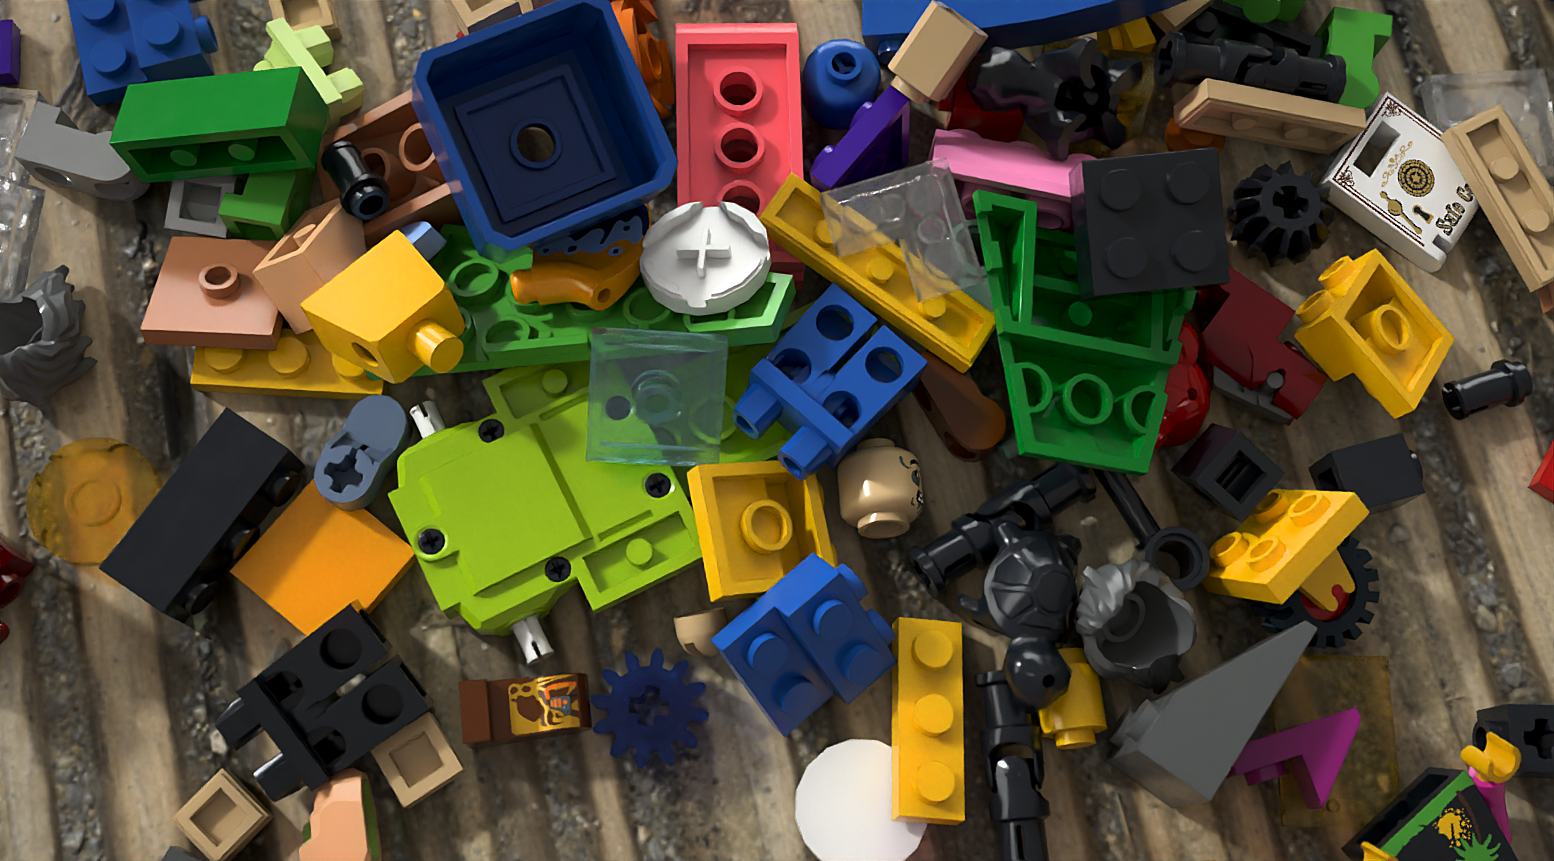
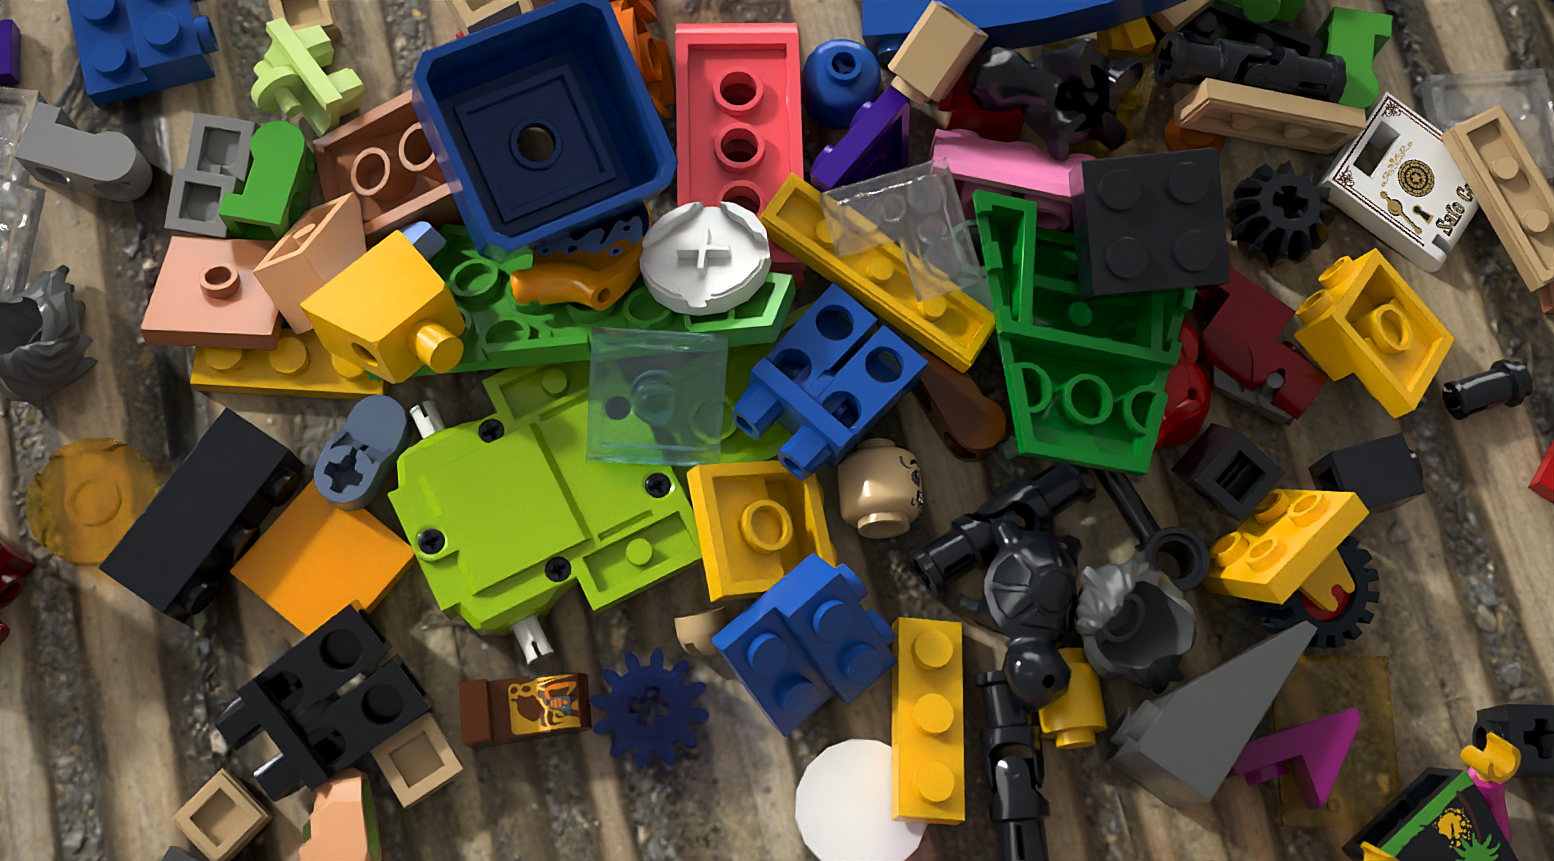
(220, 125): green brick -> none
(361, 190): black pin -> none

